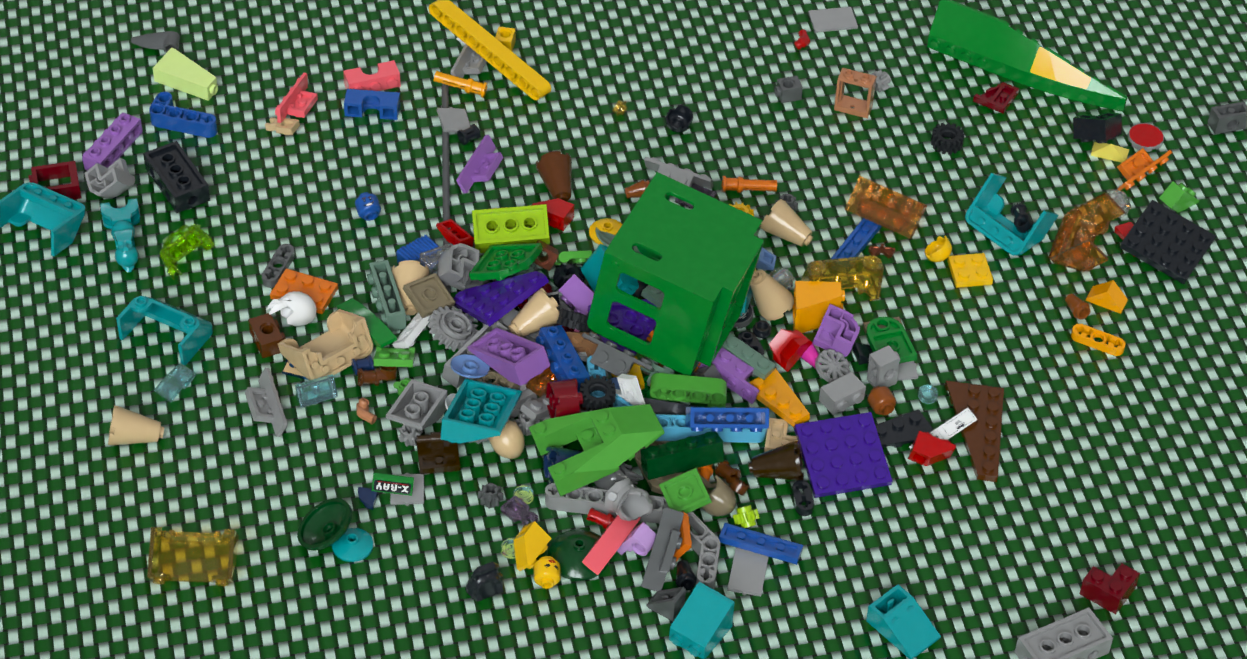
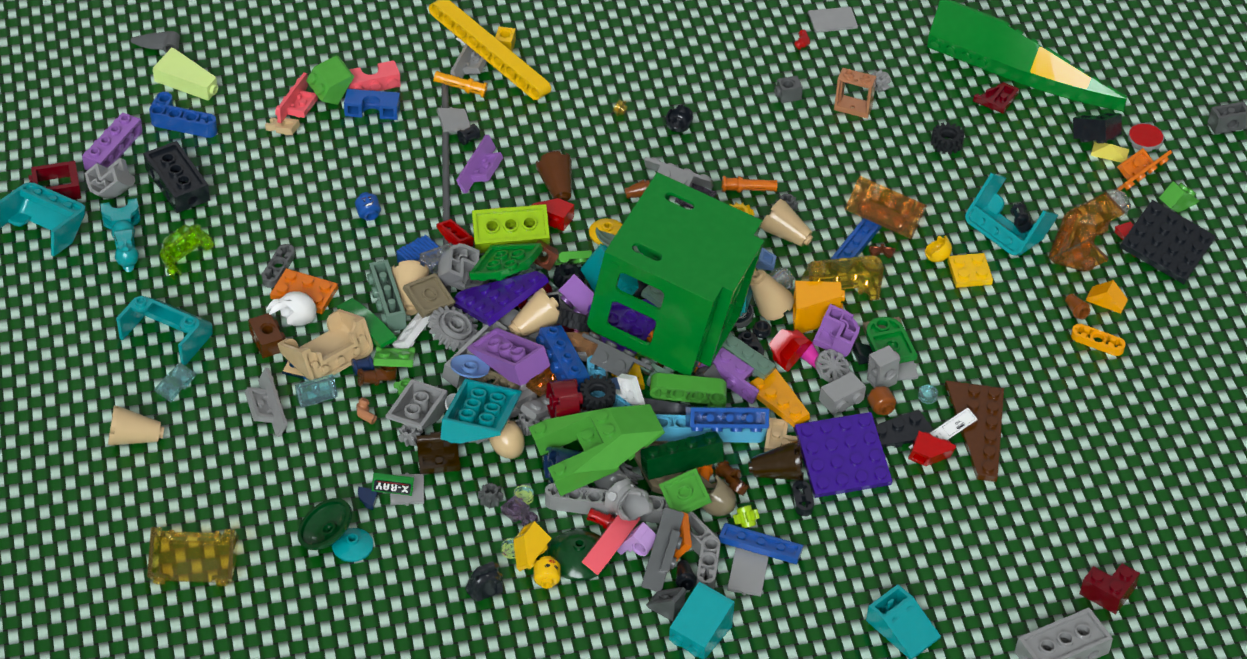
(330, 80): none -> bright green slope

